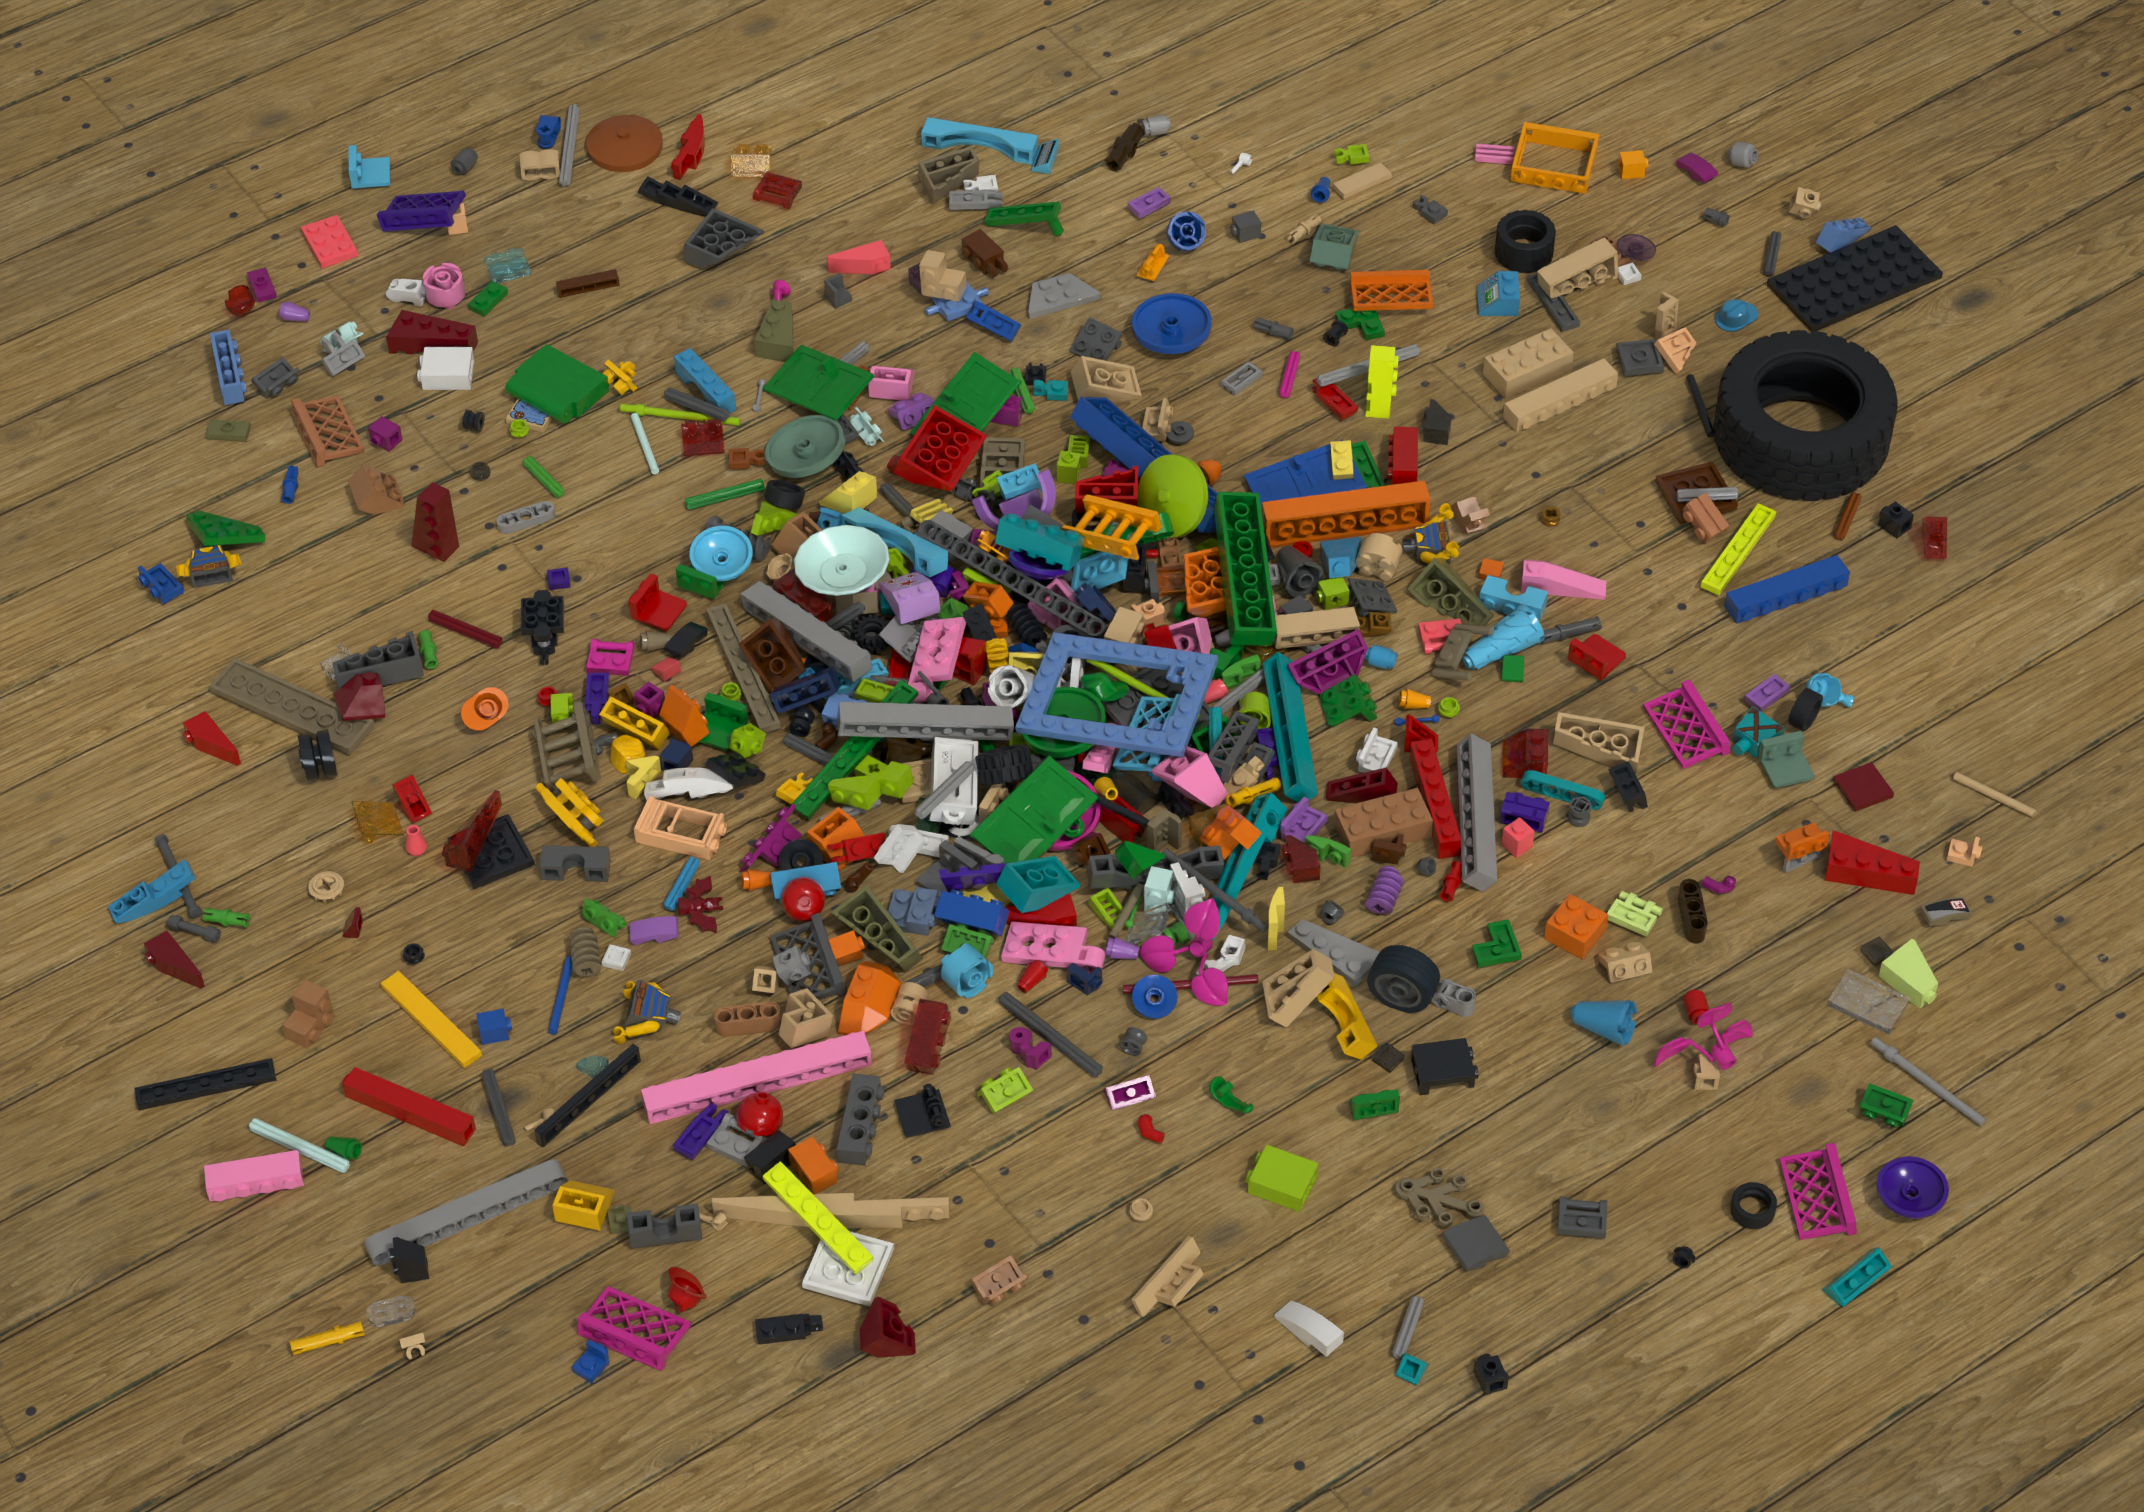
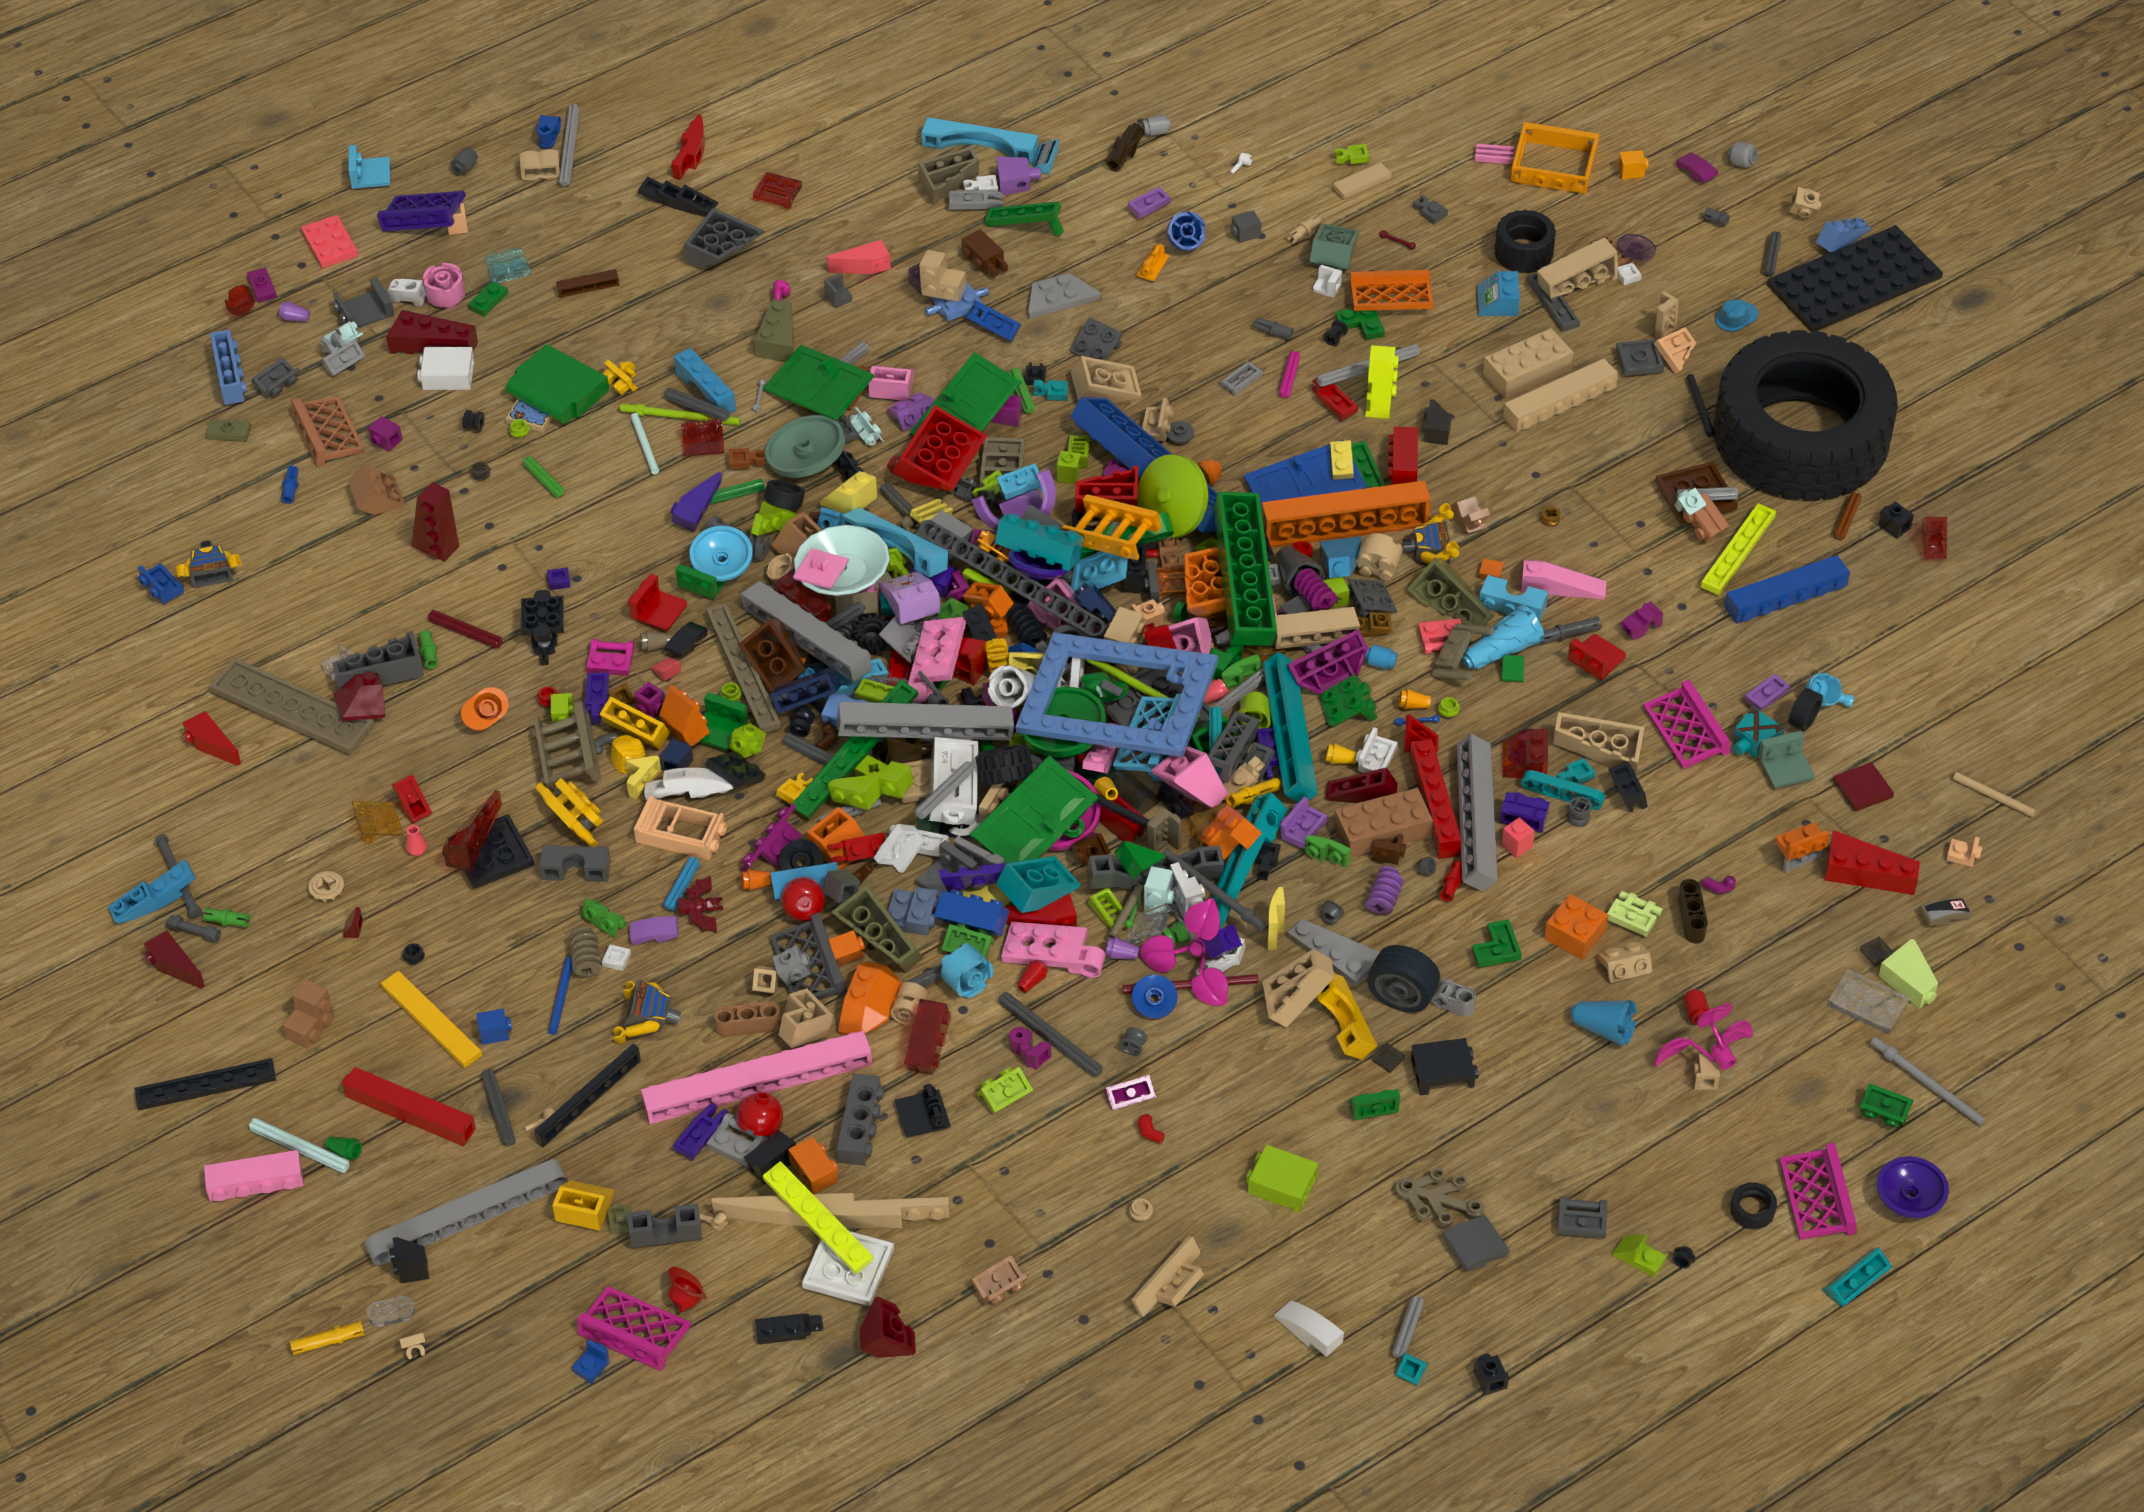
(220, 530): green plate -> none
(320, 754): black wheel -> none
(366, 307): none -> dark grey panel
(537, 508): light grey beam -> none
(592, 1065): clear light blue tile -> none
(624, 143): dark orange dish -> none
(694, 504): none -> dark purple slope
(750, 161): clear yellow bracket -> none
(821, 568): none -> bright pink piece
(841, 885): none -> dark grey brick
(1015, 174): none -> medium lavender torso
(1083, 980): dark blue bracket -> none
(1111, 687): none -> dark grey tile
(1171, 323): blue dish -> none
(1222, 1093): green piece -> none
(1223, 942): none -> dark purple brick
(1302, 860): clear red slope -> none
(1314, 590): none -> magenta piece
(1321, 190): blue cone -> none
(1328, 281): none -> white panel
(1340, 755): none -> yellow cone
(1384, 234): none -> dark red hinge
(1578, 772): none -> teal plate
(1638, 624): none -> magenta leg
(1639, 1255): none -> lime slope
(1690, 501): none -> light aqua bracket

